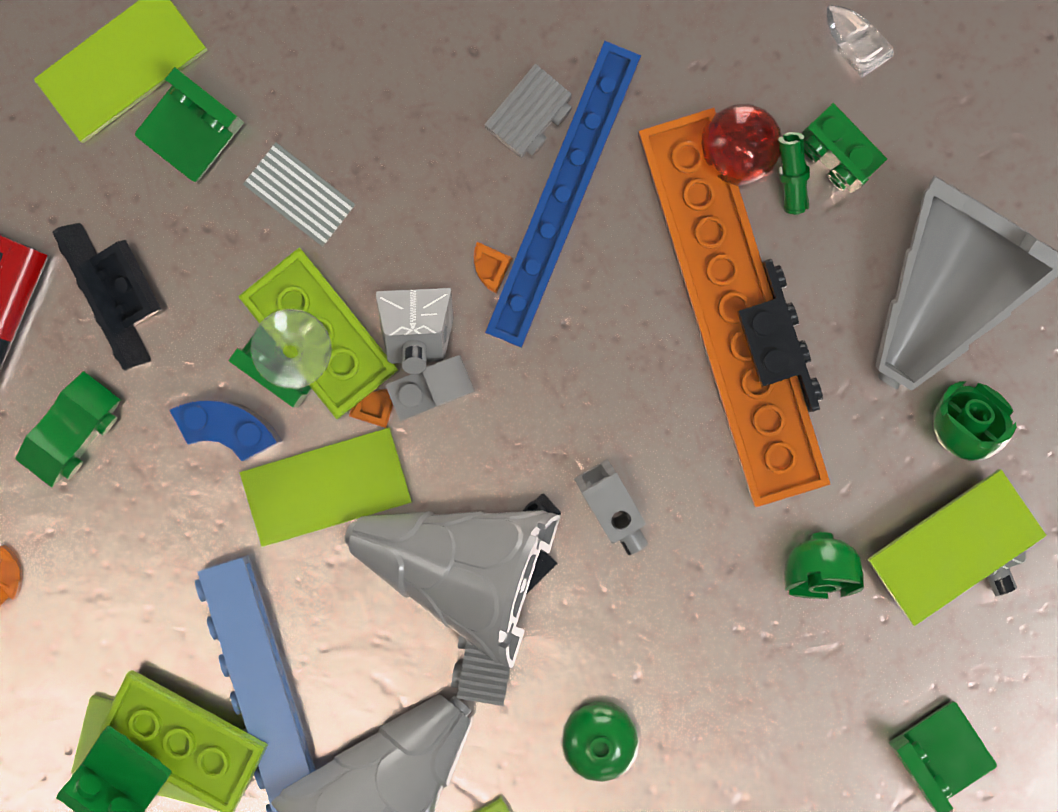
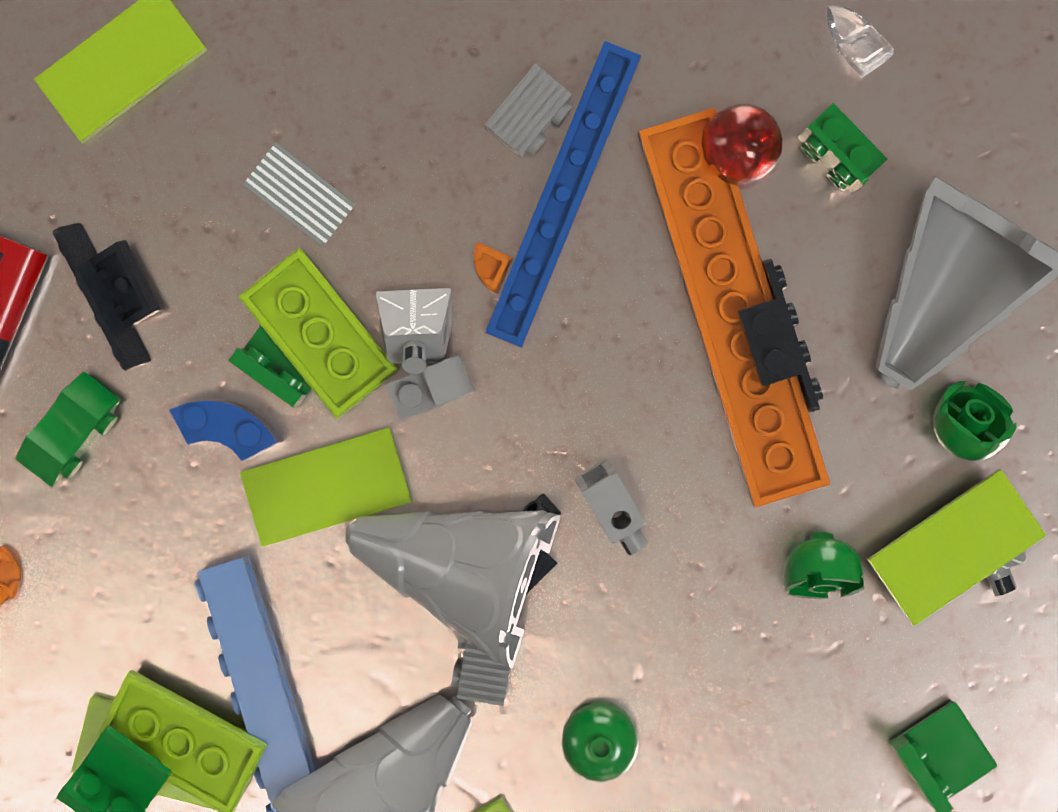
(188, 127): green bracket -> none
(294, 329): clear dish -> none
(374, 408): orange tile -> none
(794, 173): green pin -> none

